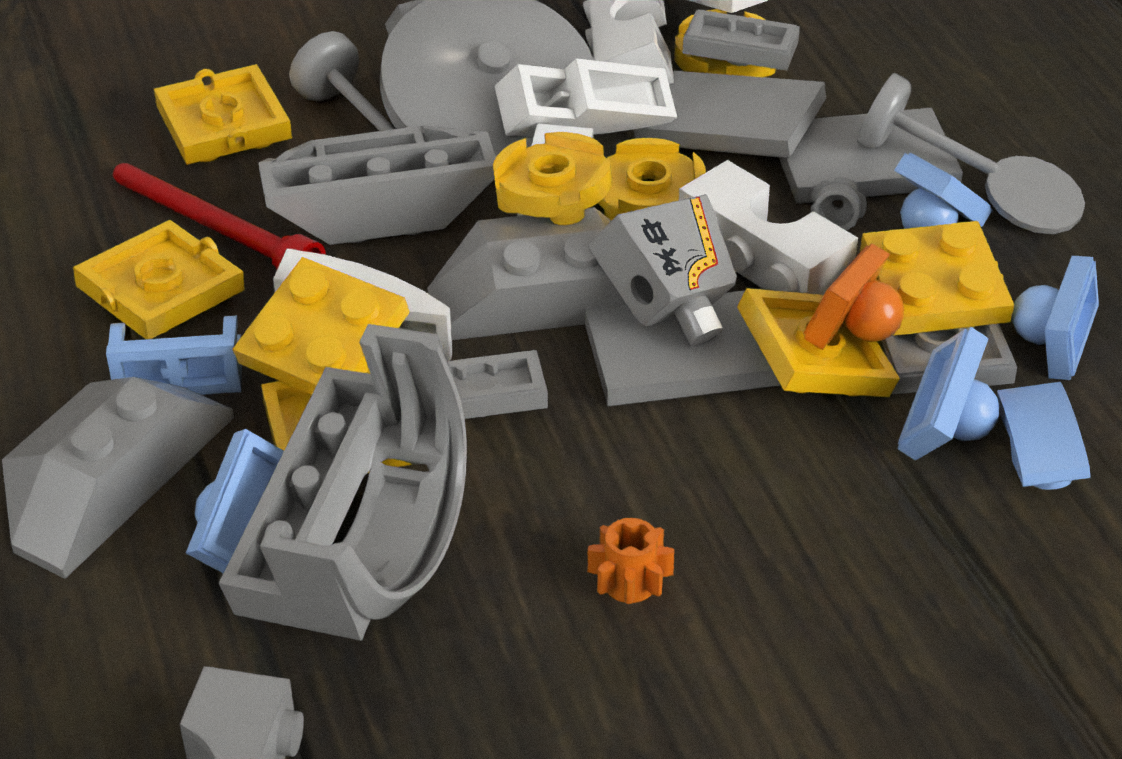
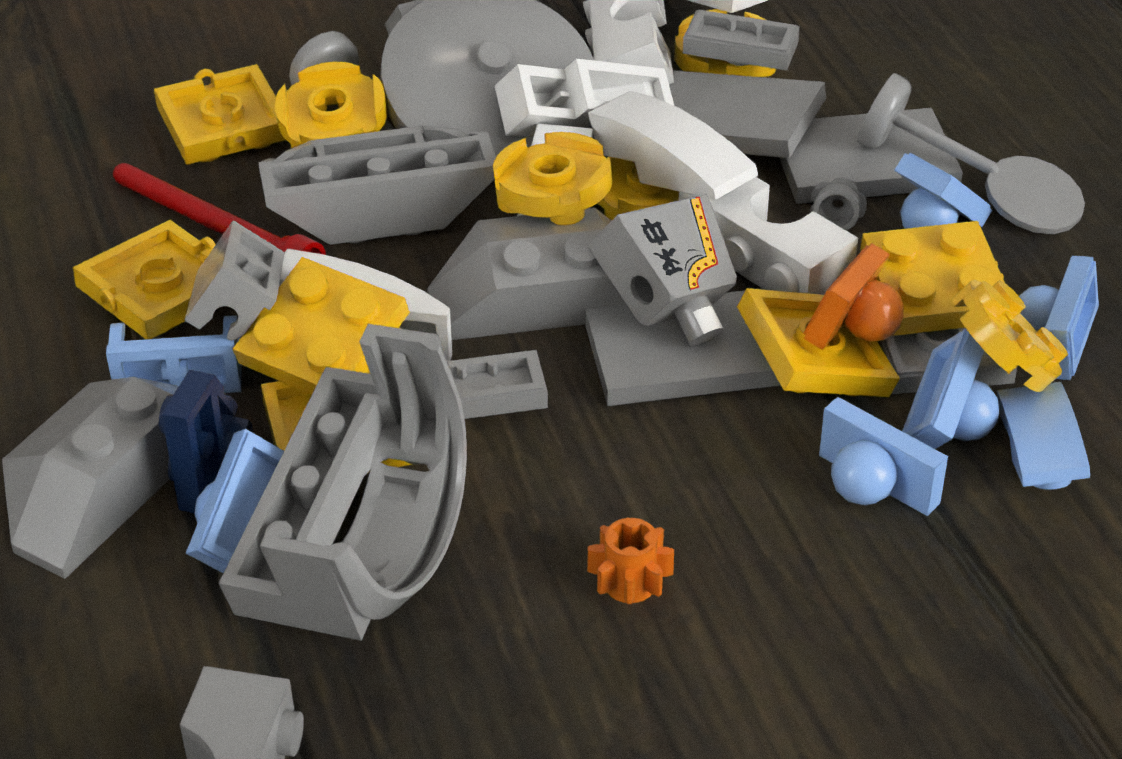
(197, 433): none -> dark blue wing
(238, 274): none -> light grey hinge
(303, 108): none -> yellow plate
(670, 146): none -> white slope
(879, 460): none -> light blue tile
(1006, 335): none -> yellow plate

